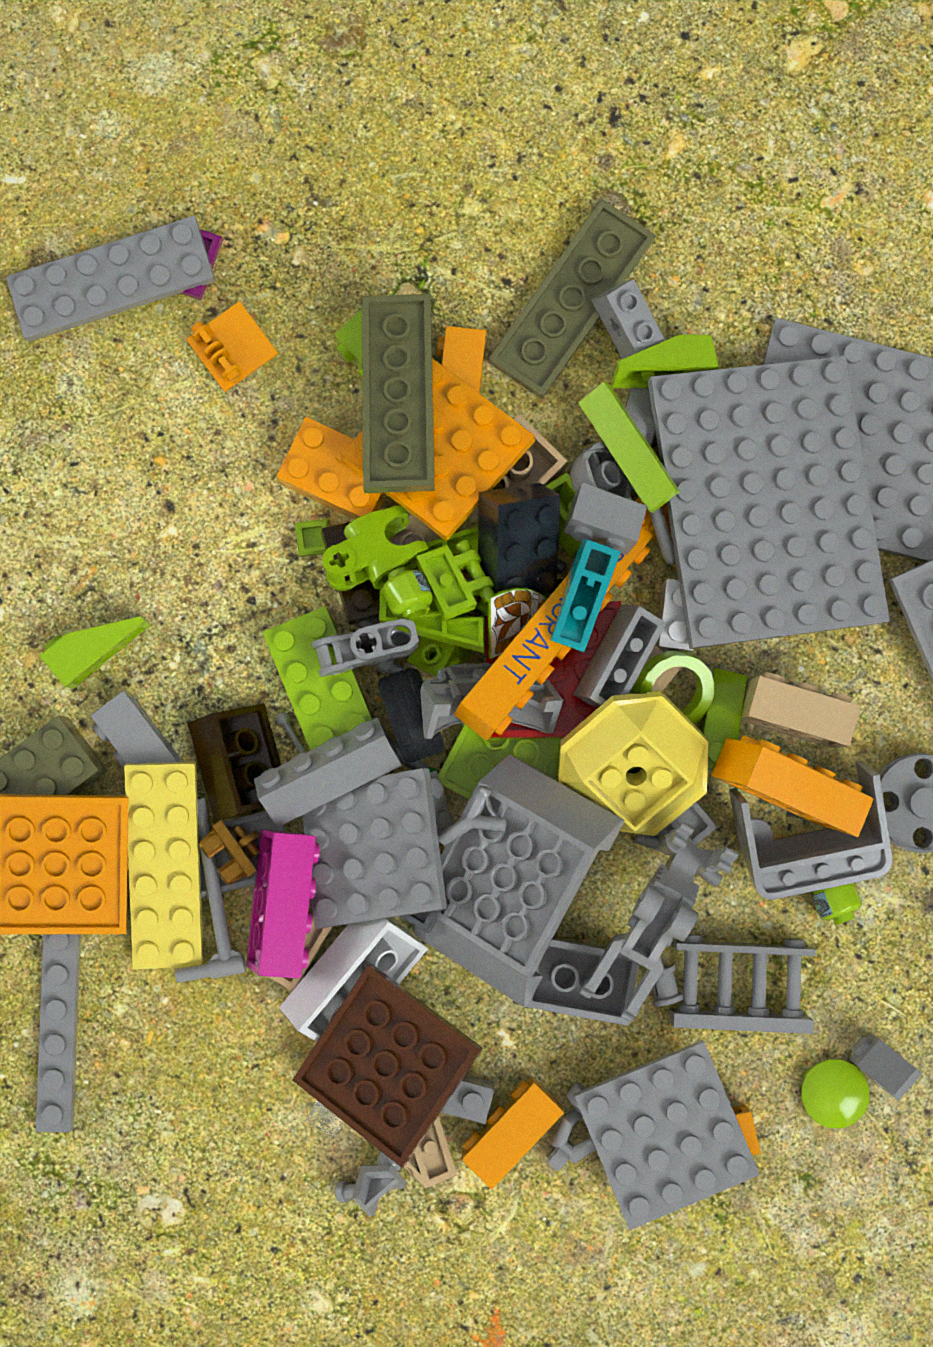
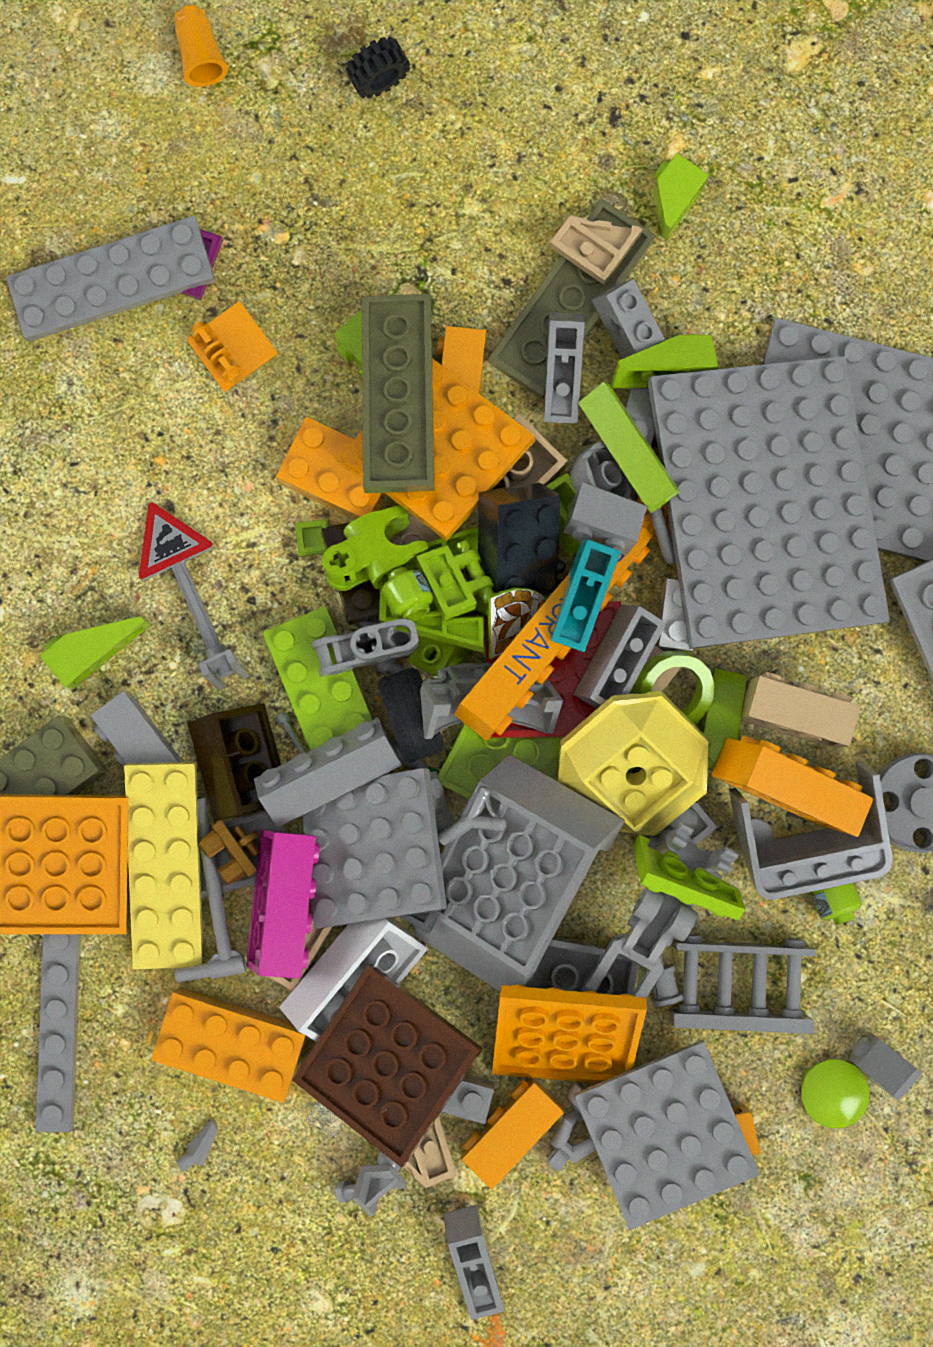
(169, 546): none -> light grey piece
(198, 48): none -> light orange plant
(199, 1147): none -> light grey bar
(229, 1044): none -> light orange brick
(377, 67): none -> black tyre
(473, 1262): none -> light grey slope
(563, 367): none -> light grey slope
(566, 1033): none -> light orange plate
(594, 245): none -> tan wing
(676, 191): none -> lime slope
(696, 887): none -> lime wing

